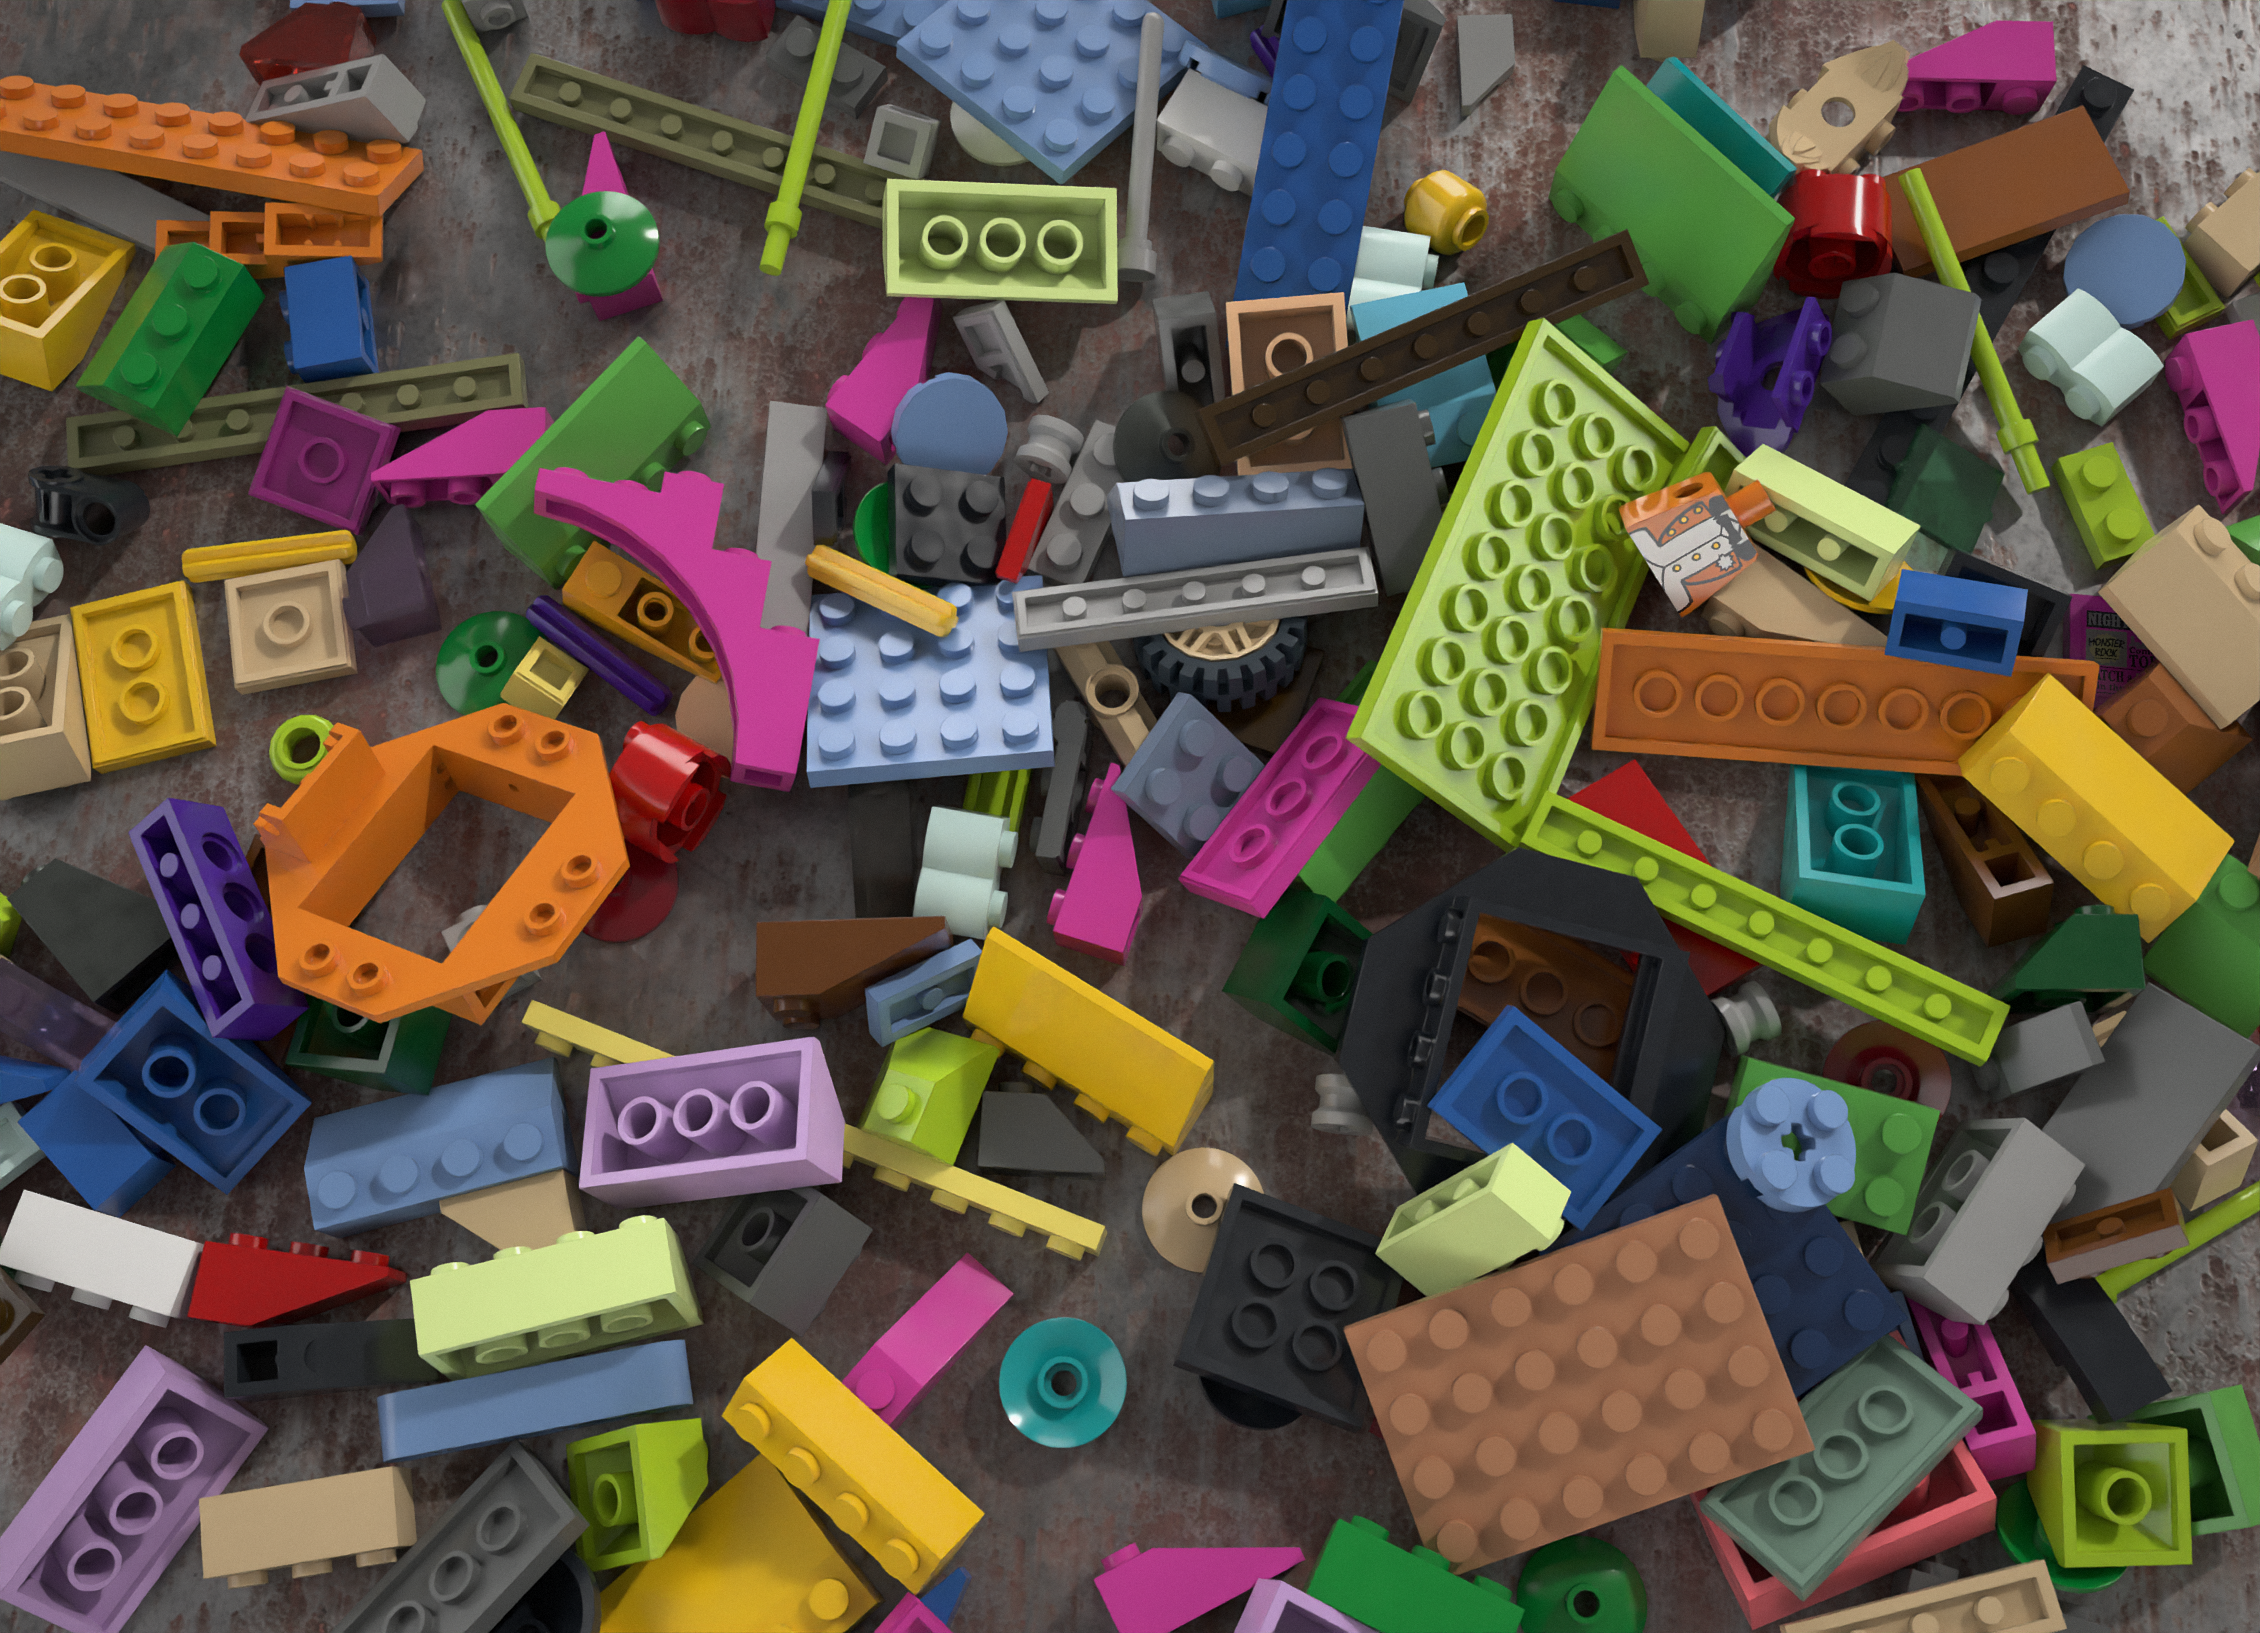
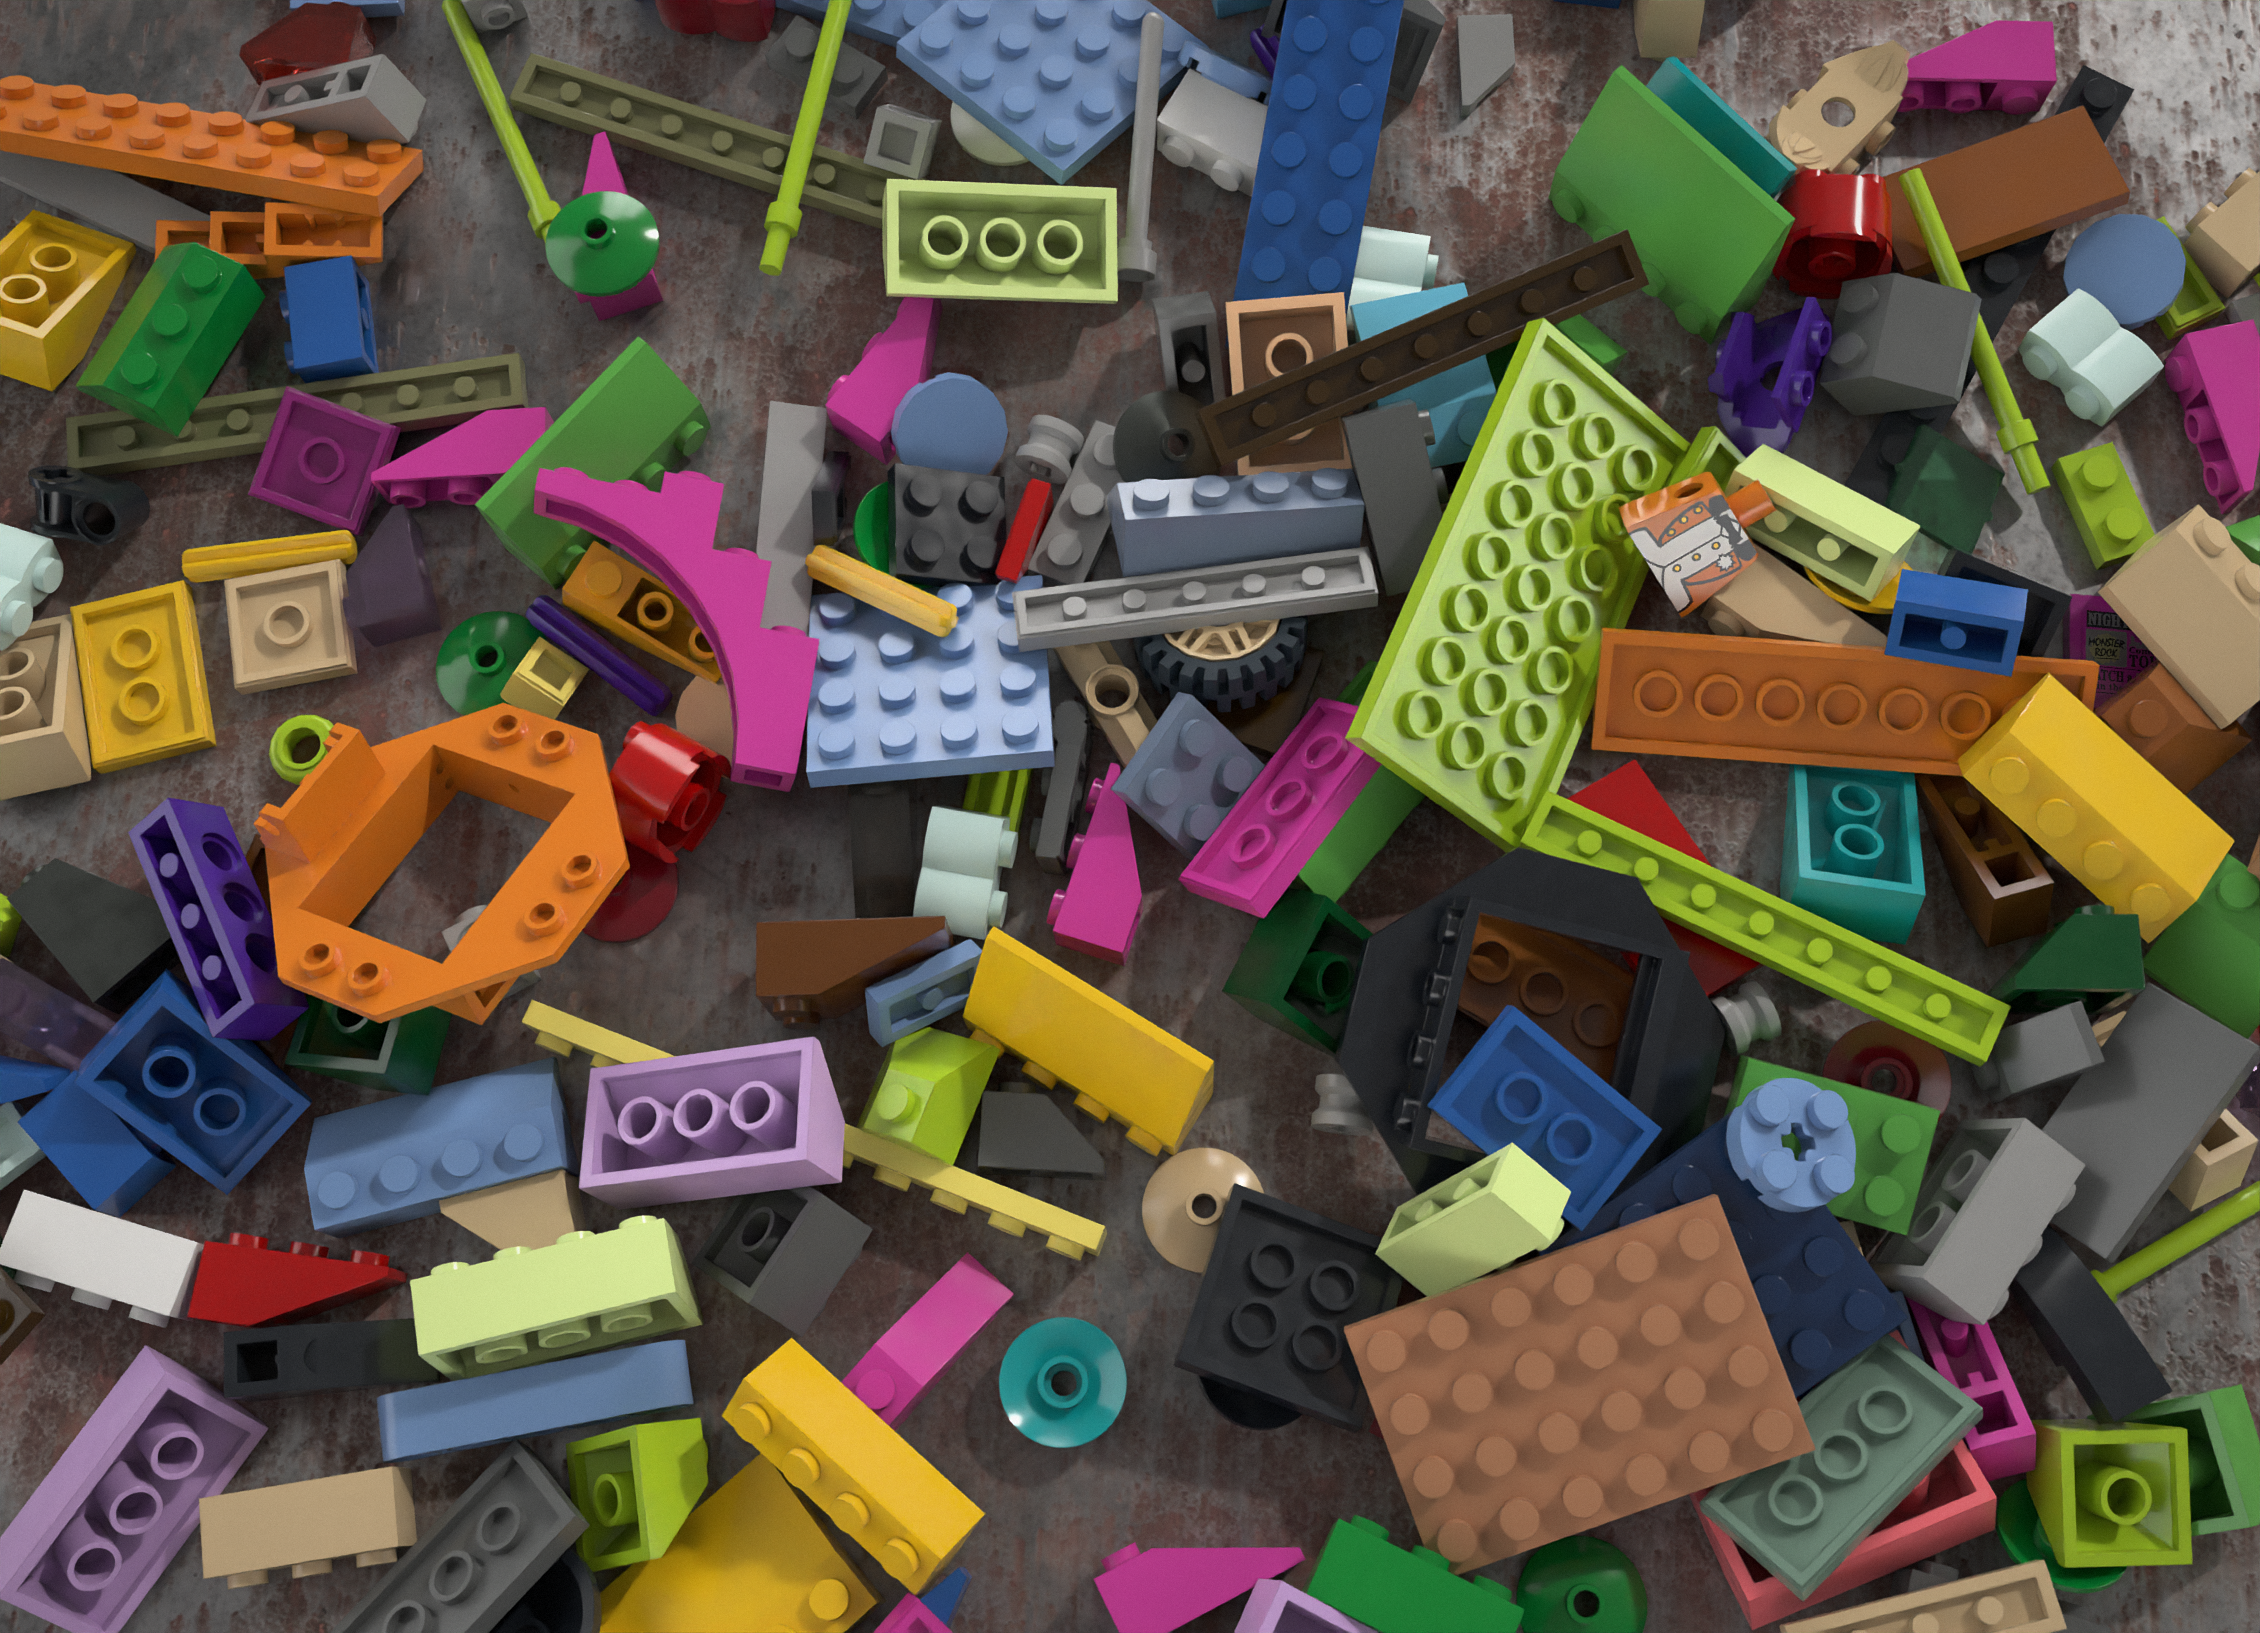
(999, 347): light grey tile -> none
(1447, 211): yellow head -> none
(2115, 1236): reddish brown plate -> none

